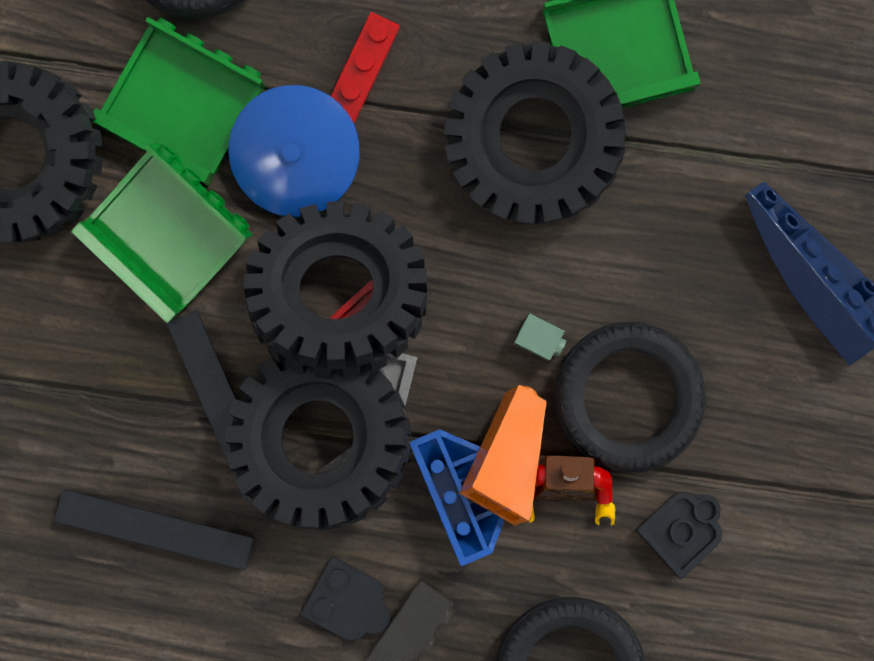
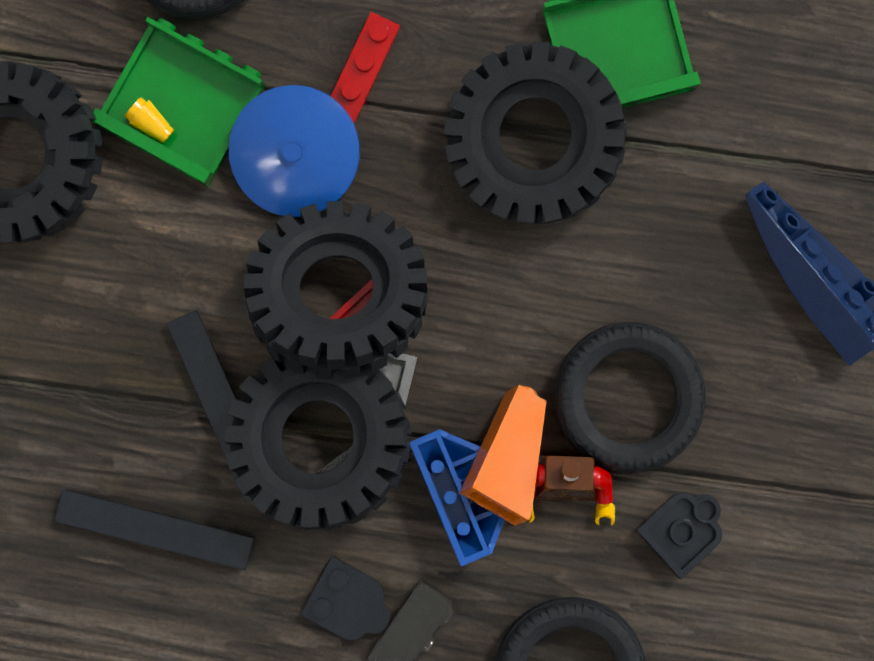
(148, 120): none -> yellow cone
(163, 232): green panel -> none
(540, 338): sand green brick -> none

